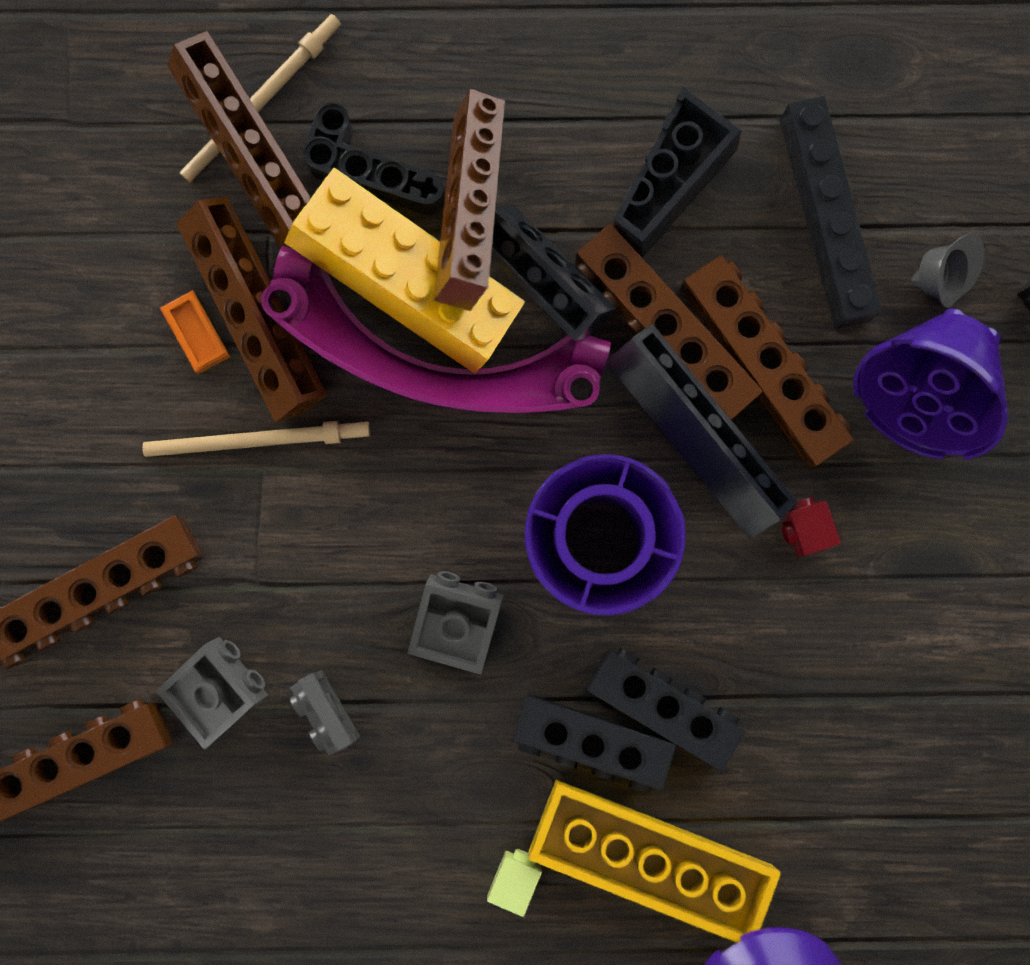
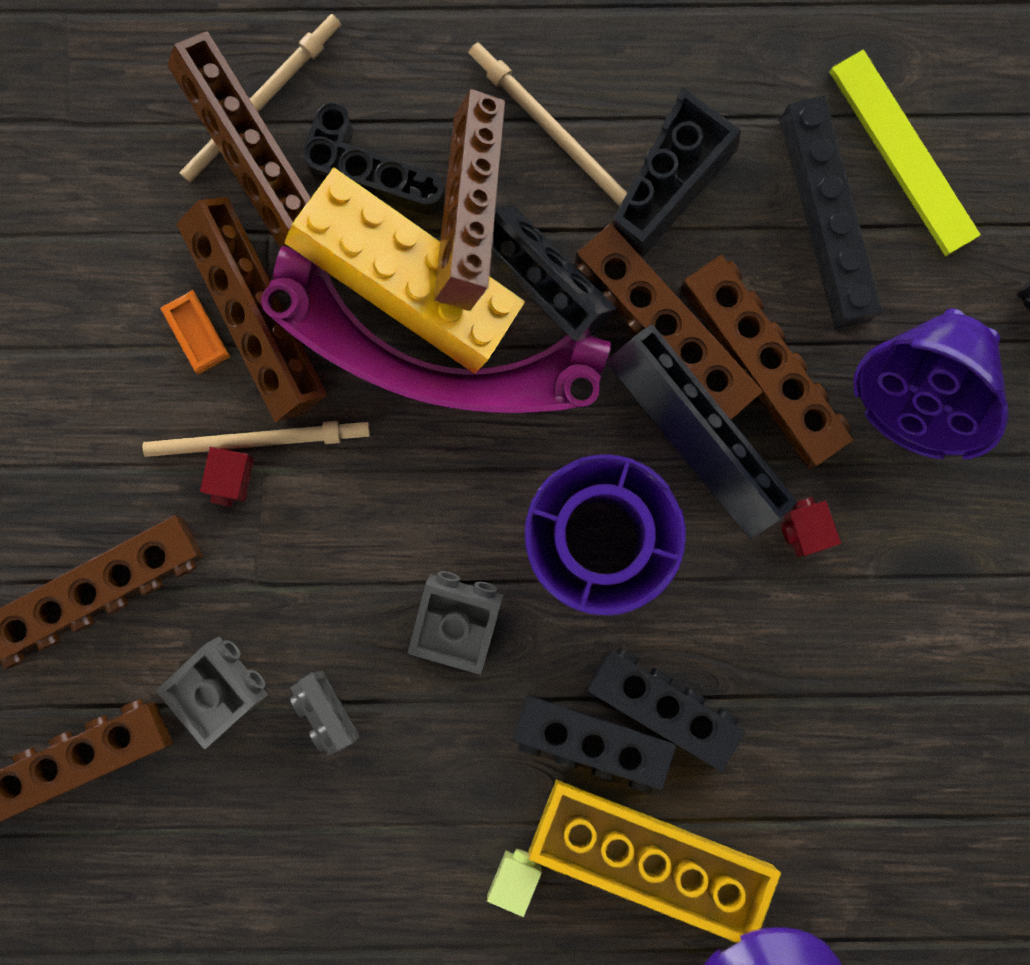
(226, 476): none -> dark red brick
(501, 76): none -> tan bar
(904, 153): none -> neon yellow tile
(951, 270): dark grey piece -> none

